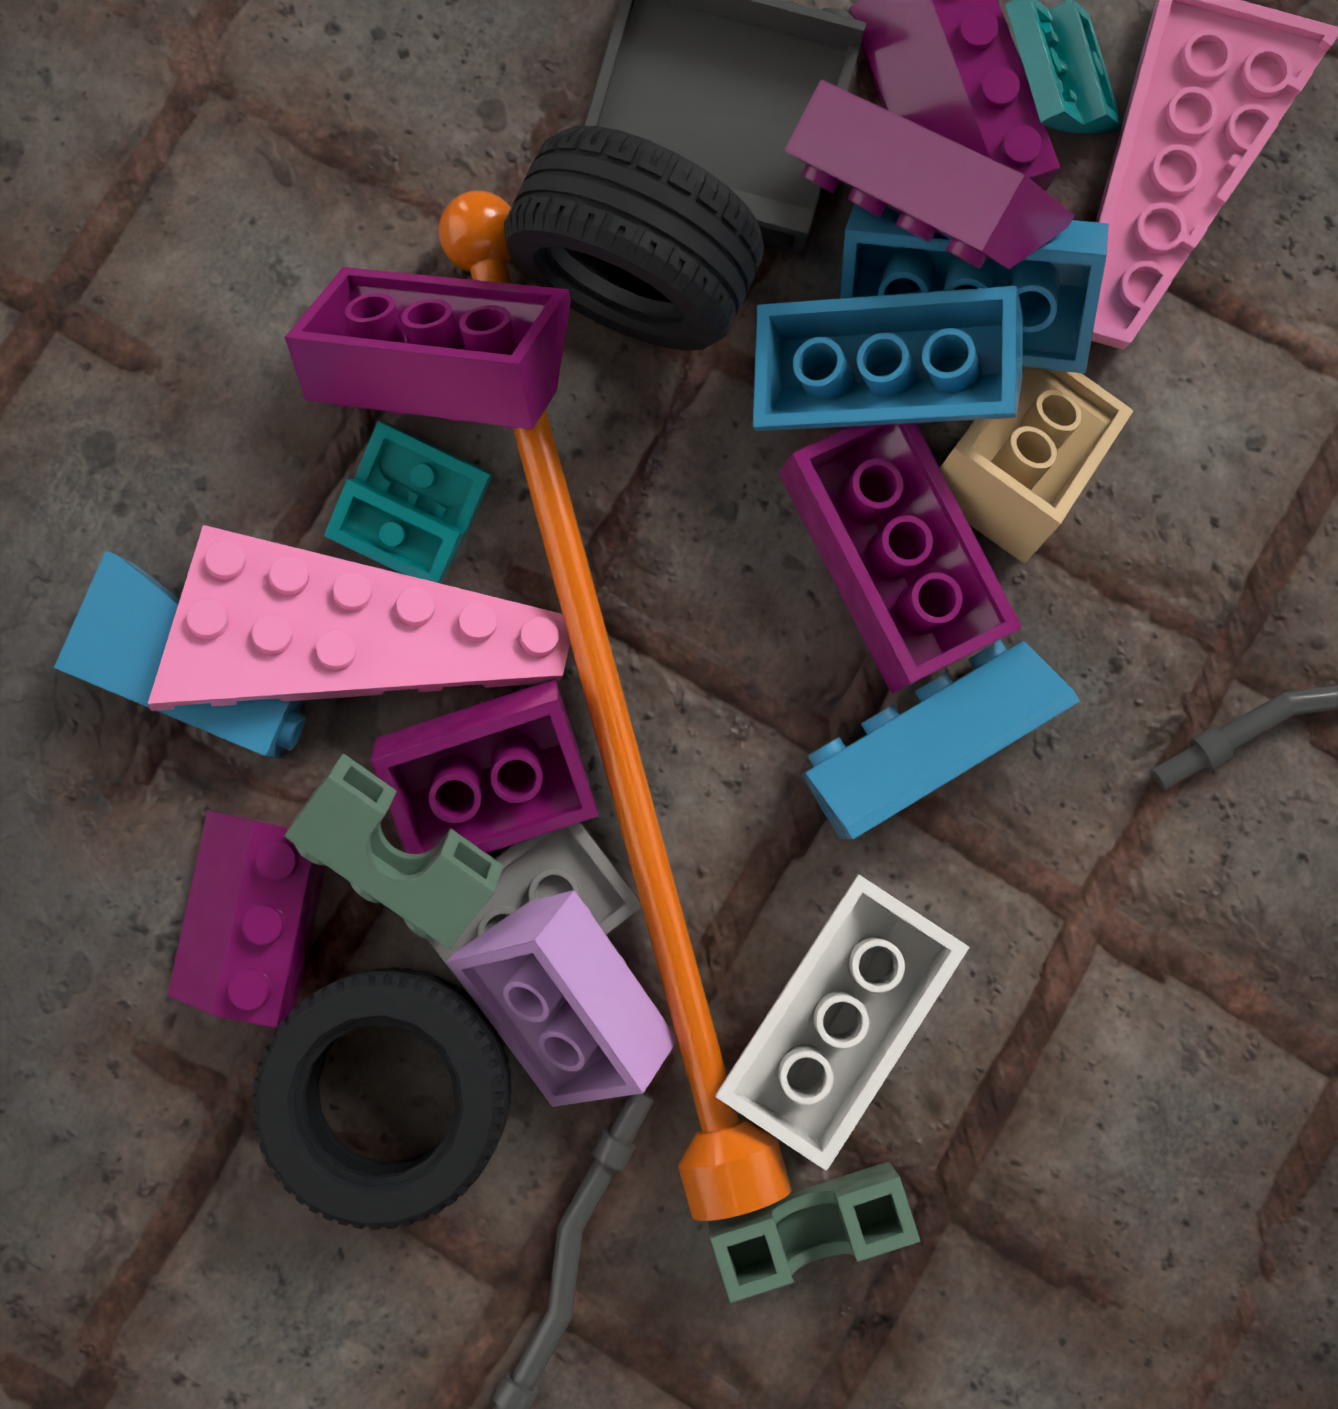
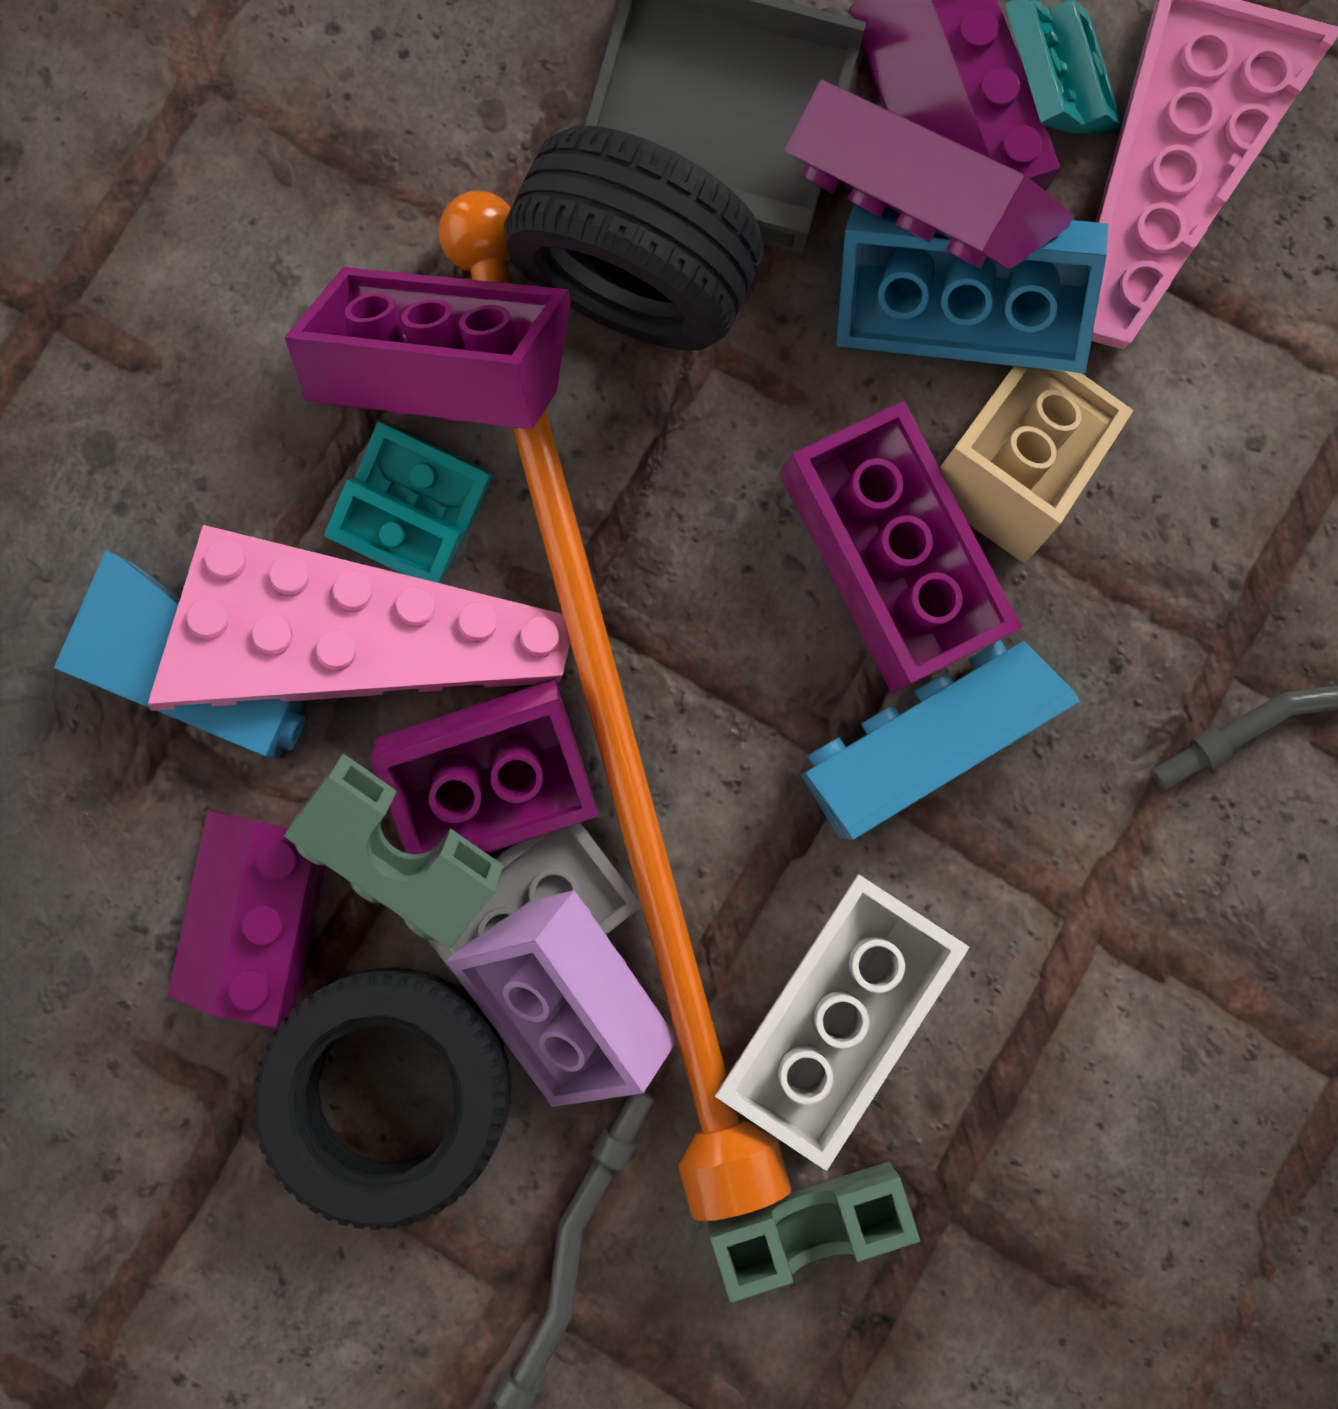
(888, 359): dark azure slope -> none

